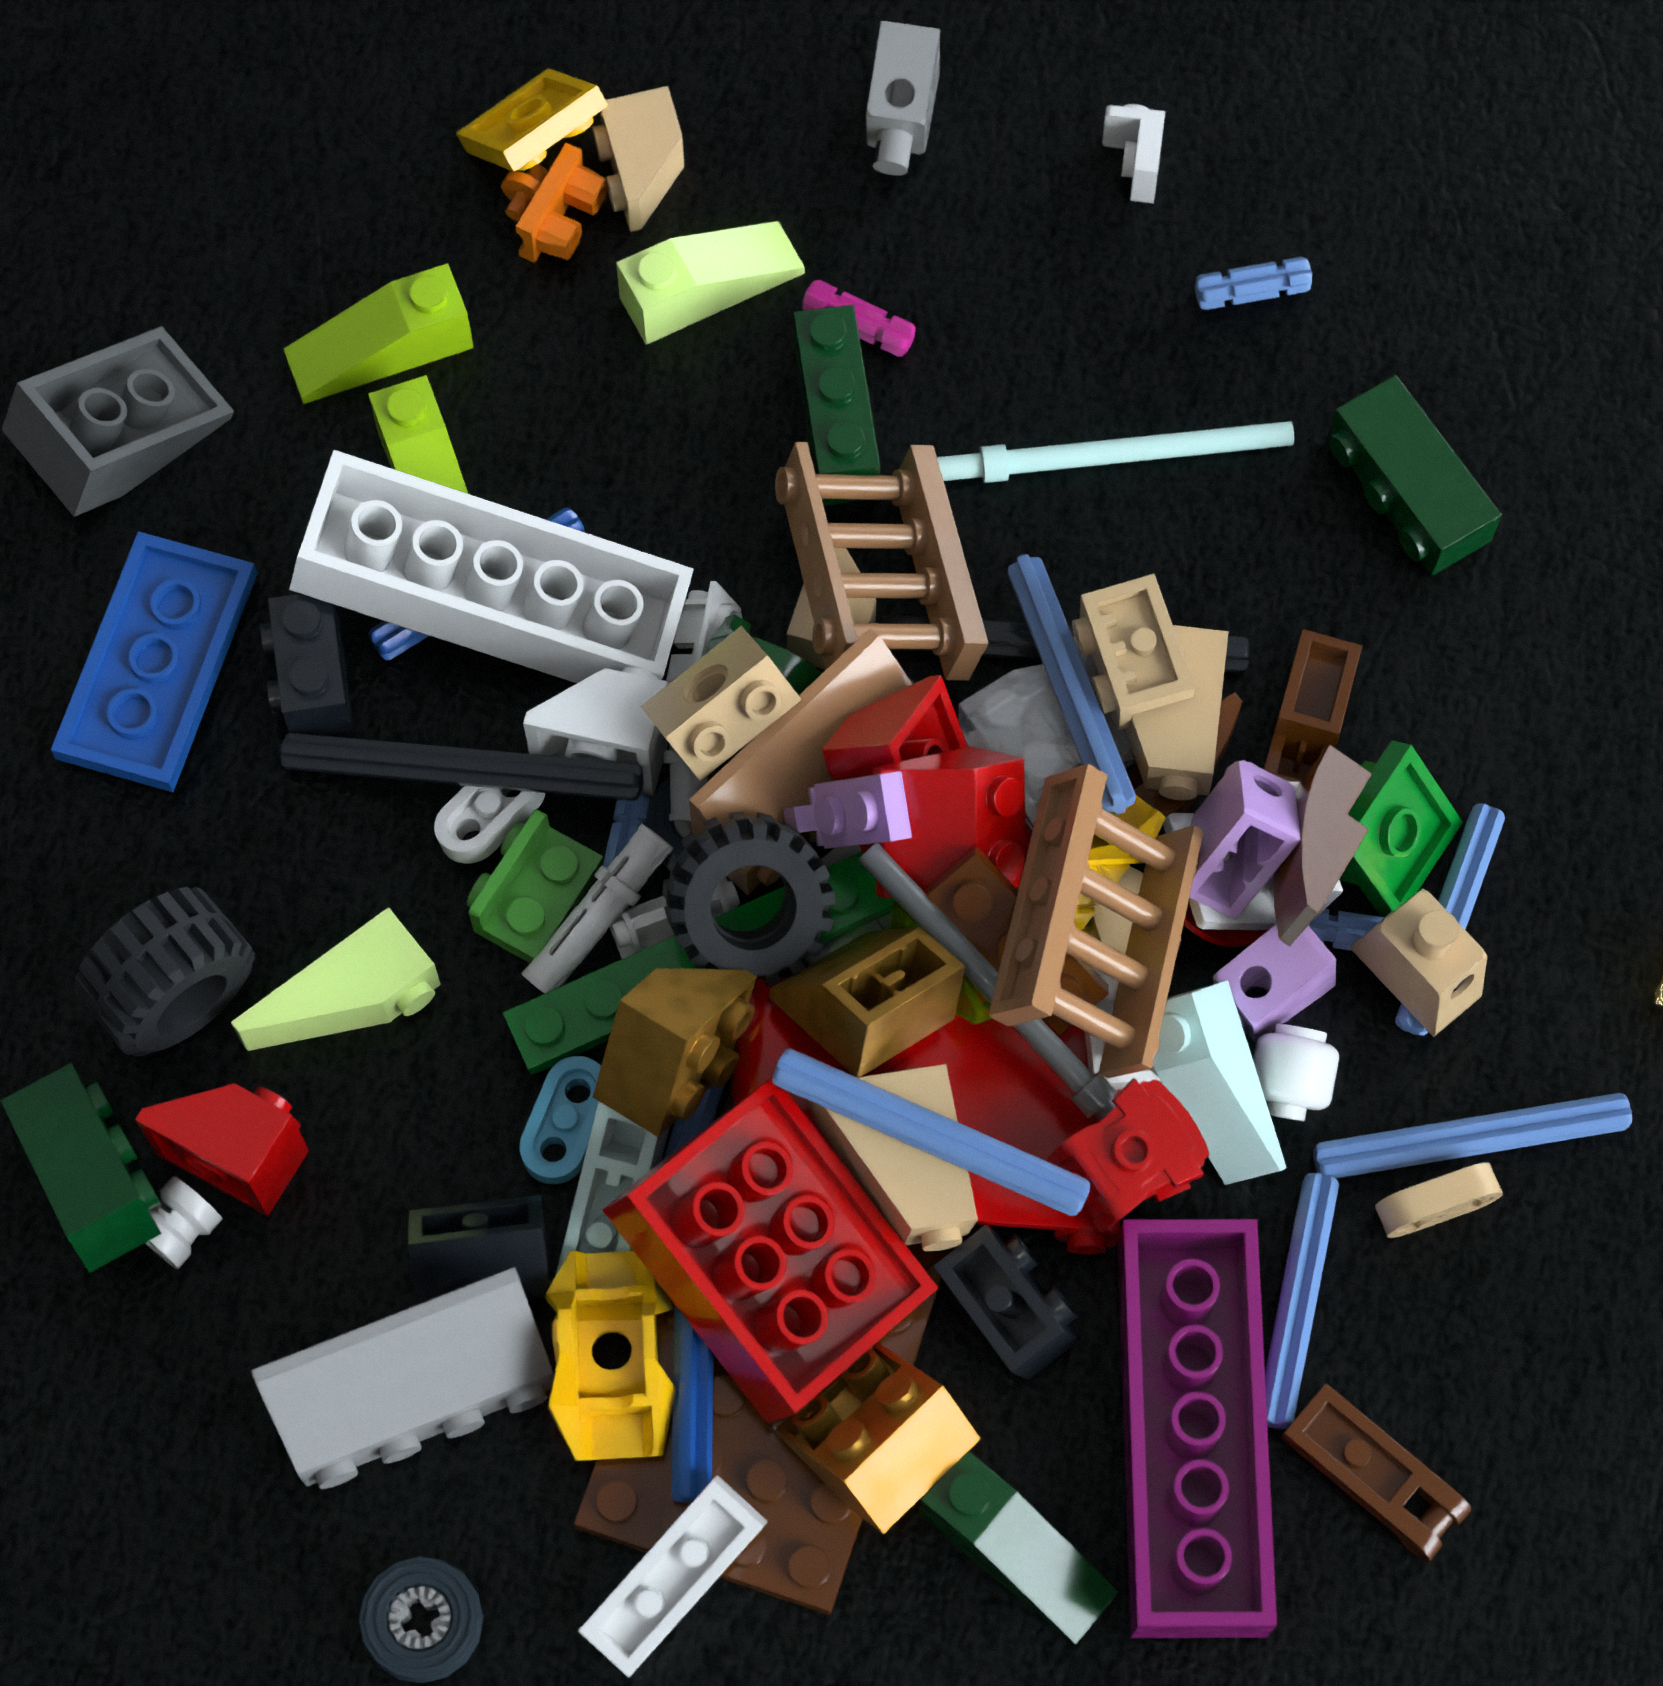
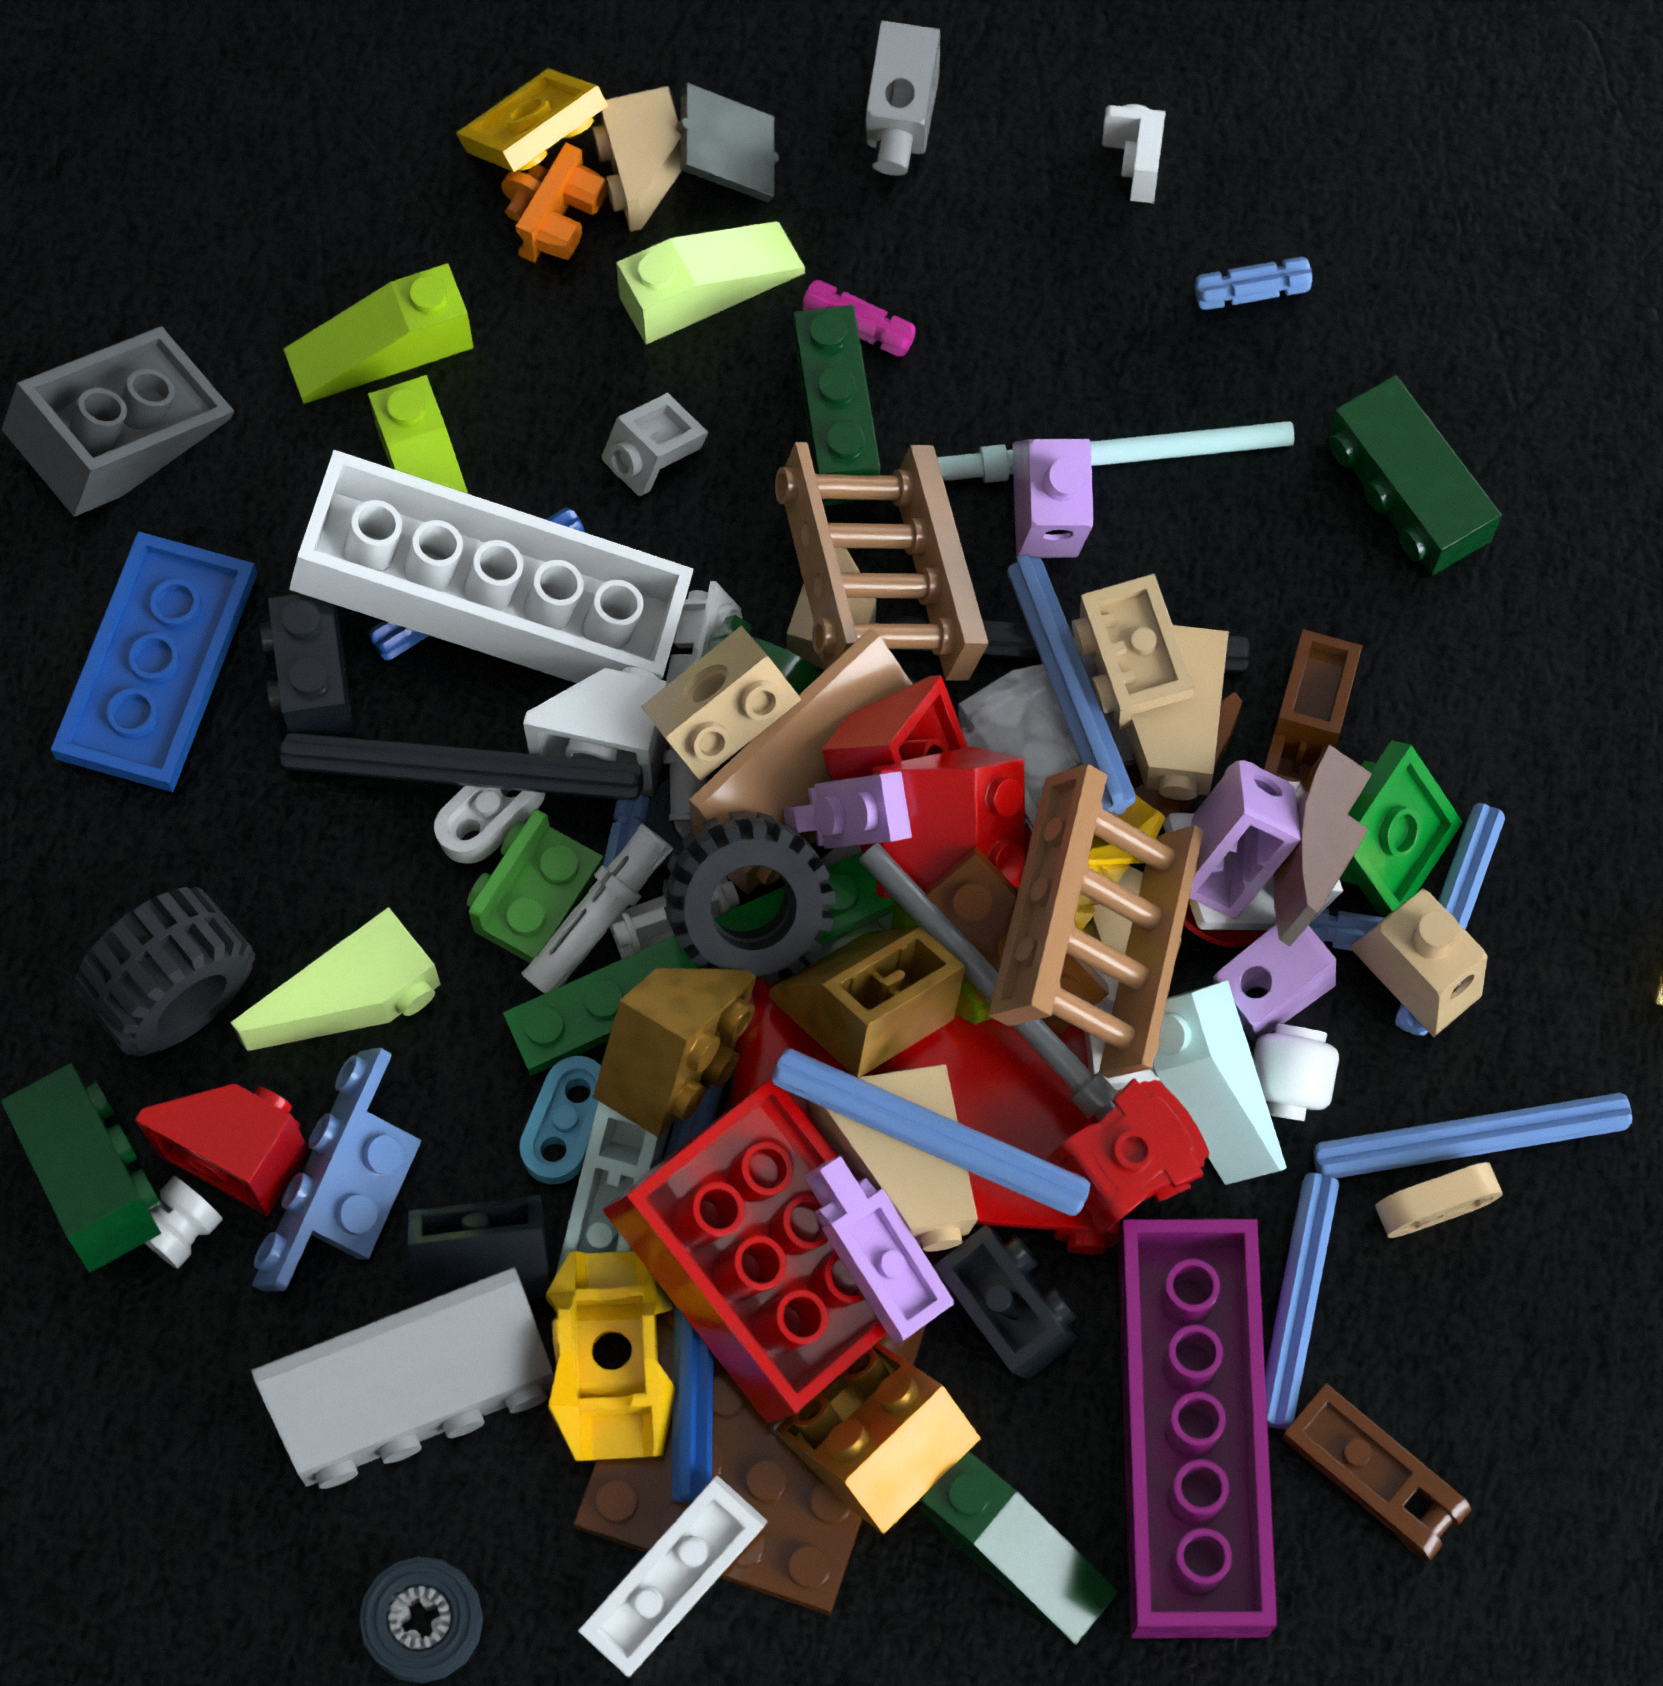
(347, 1180): none -> medium blue bracket
(651, 440): none -> light grey bracket
(727, 142): none -> pearl dark grey piece
(878, 1250): none -> lavender hinge
(1052, 495): none -> lavender torso

